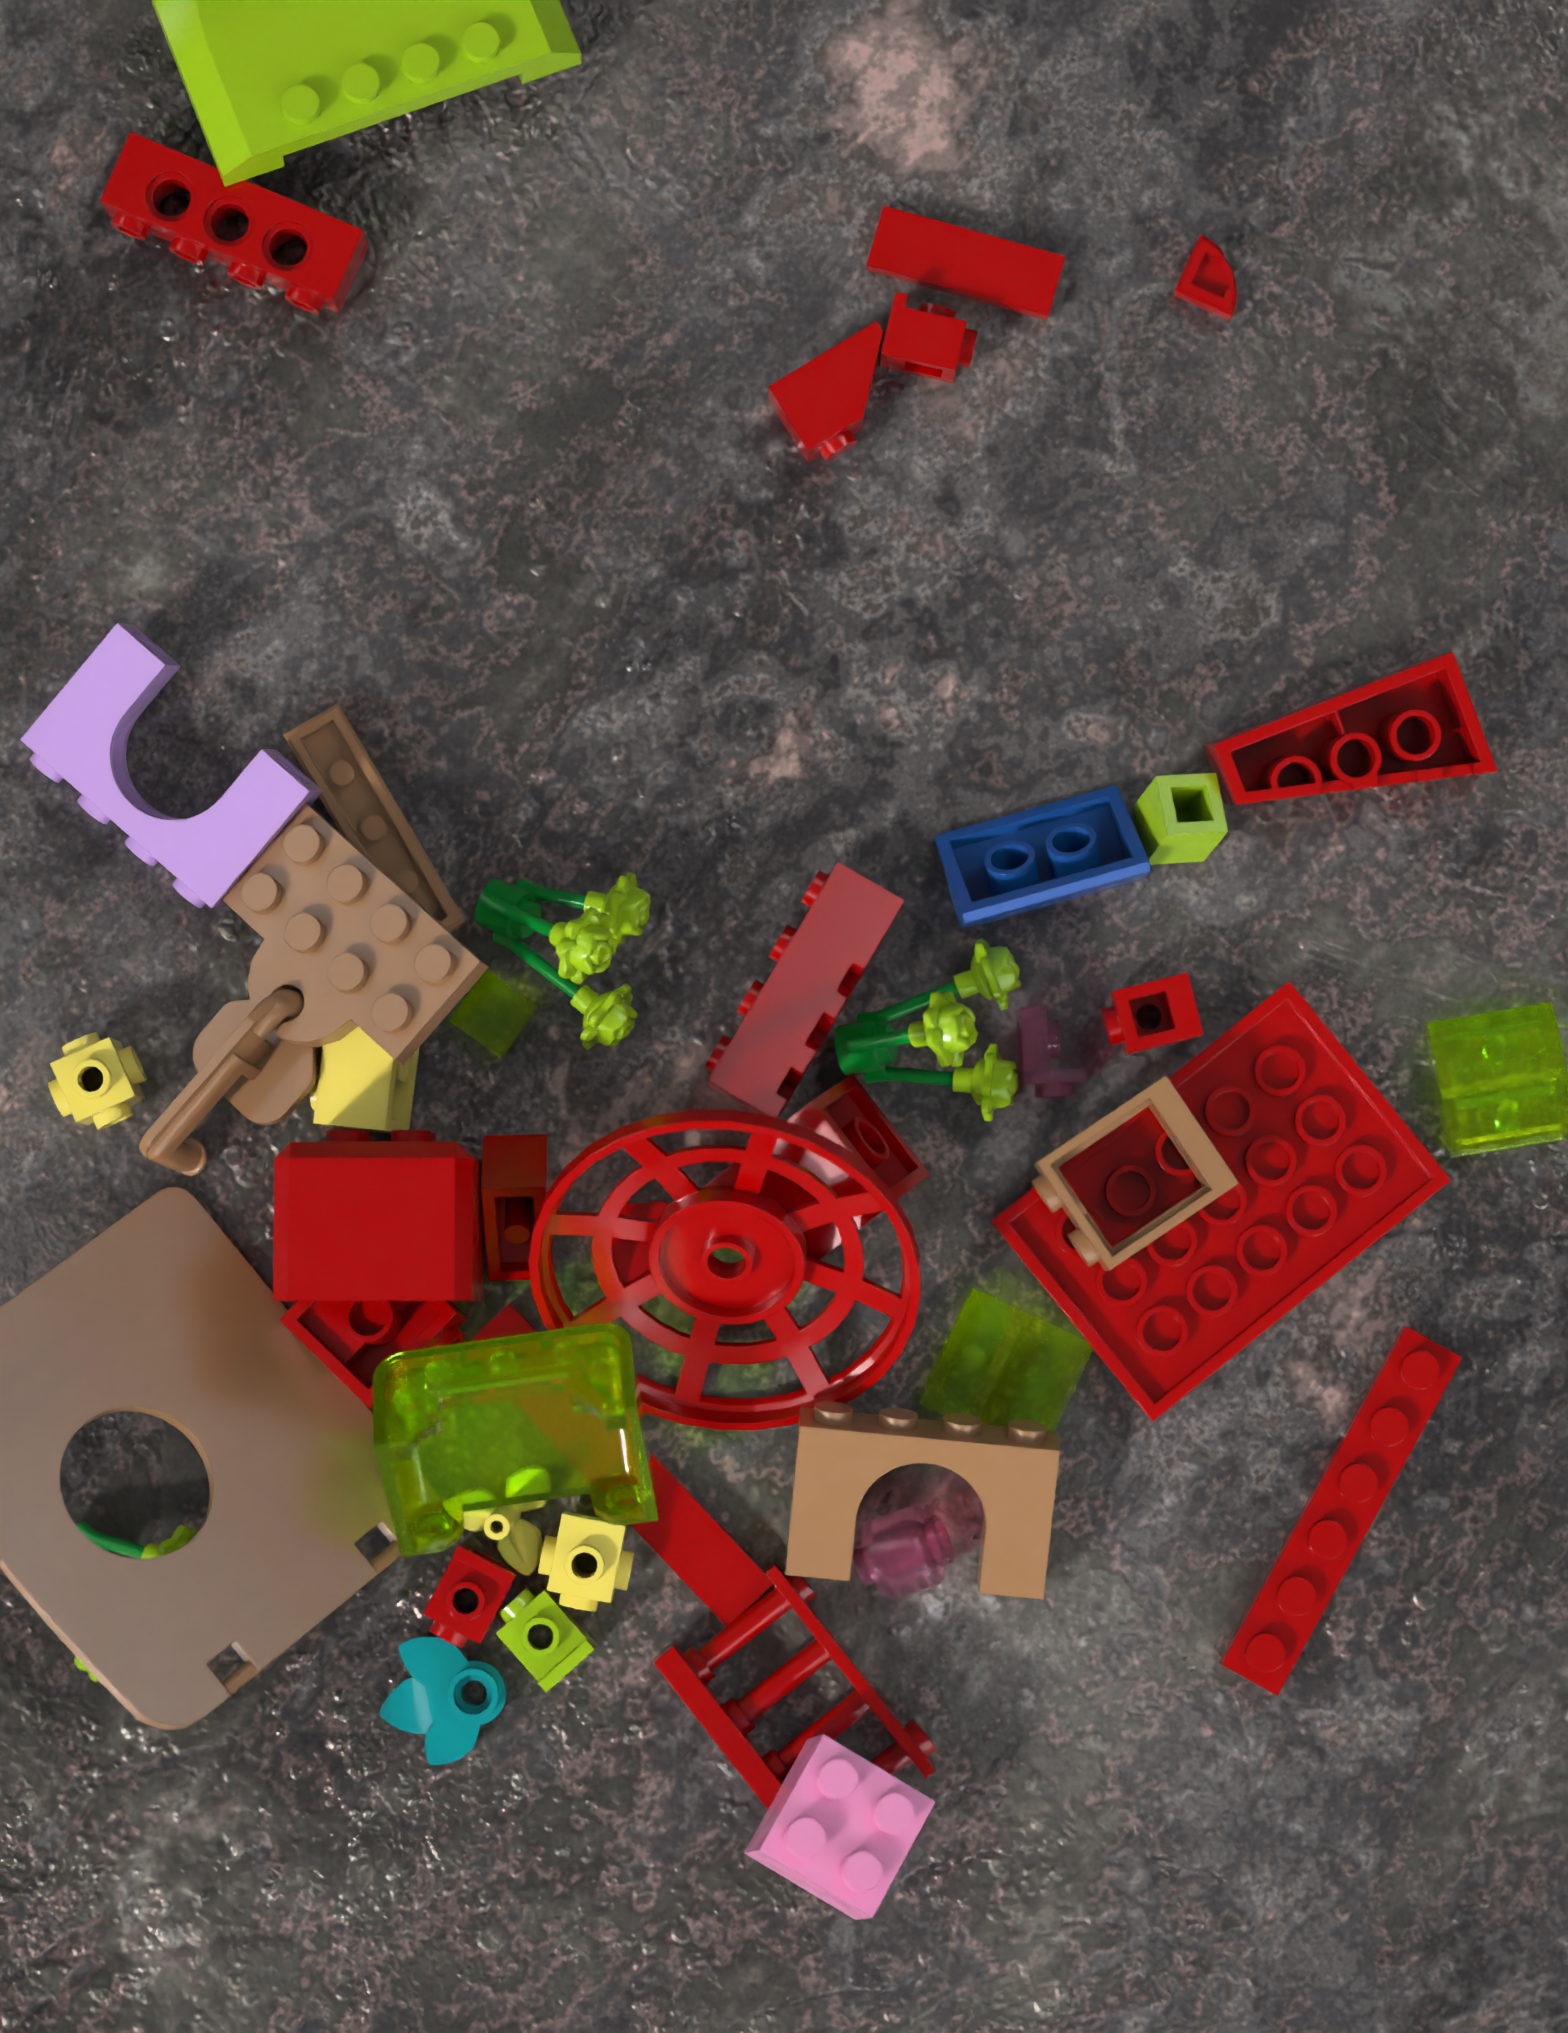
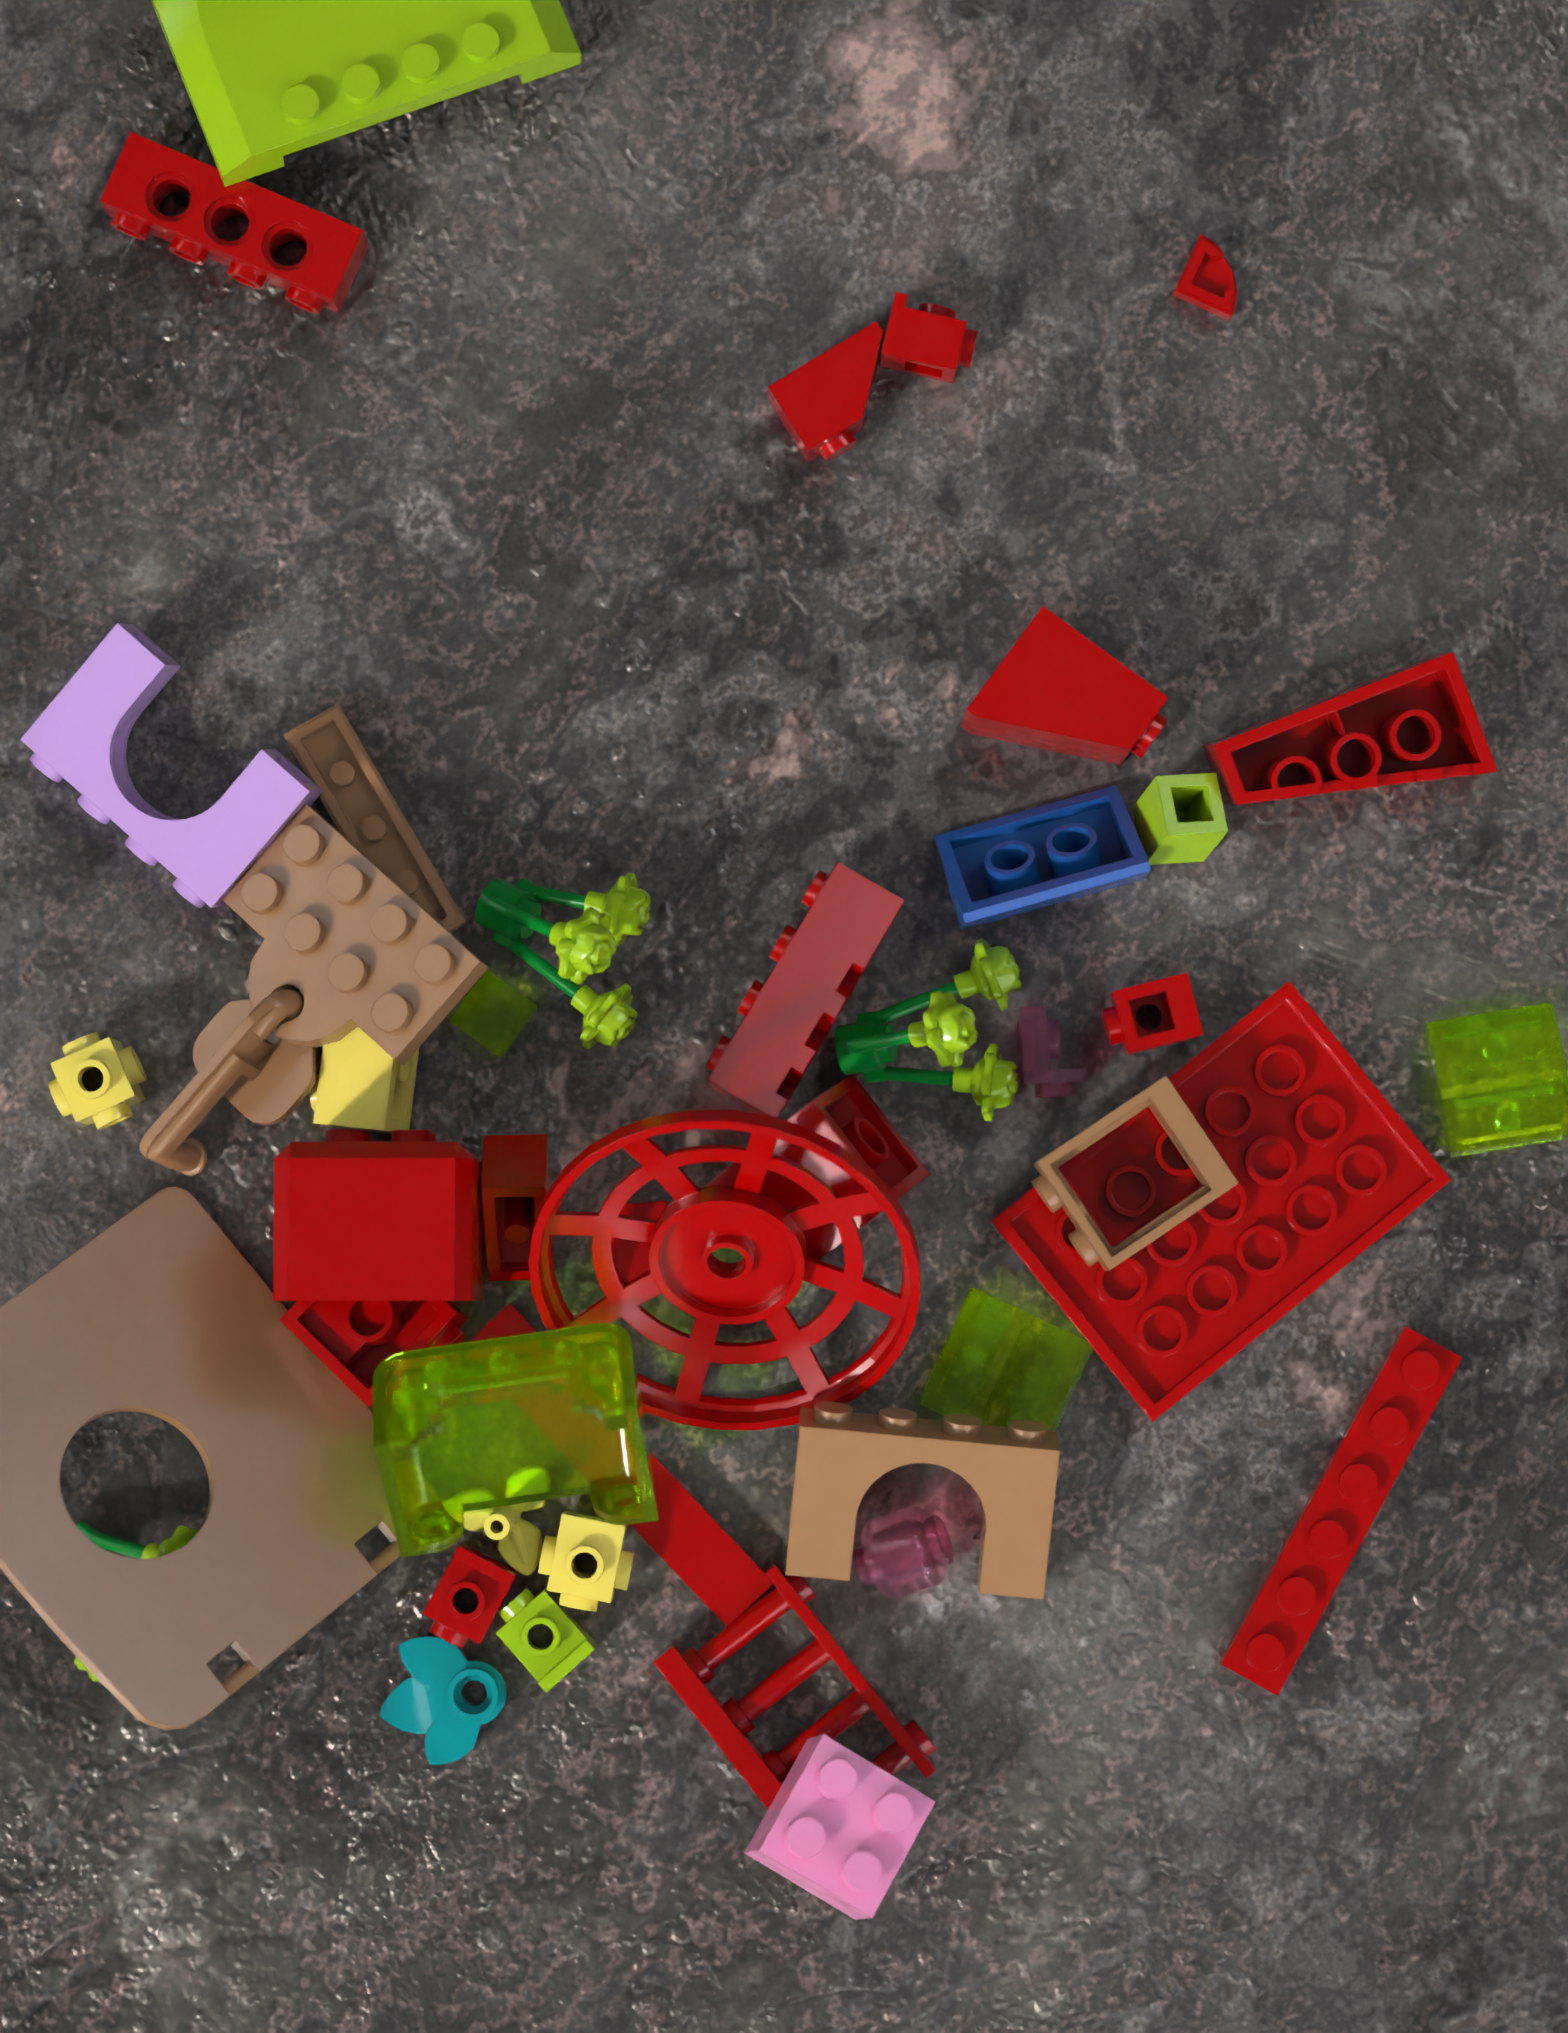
(965, 263): red tile -> none
(1067, 697): none -> red slope

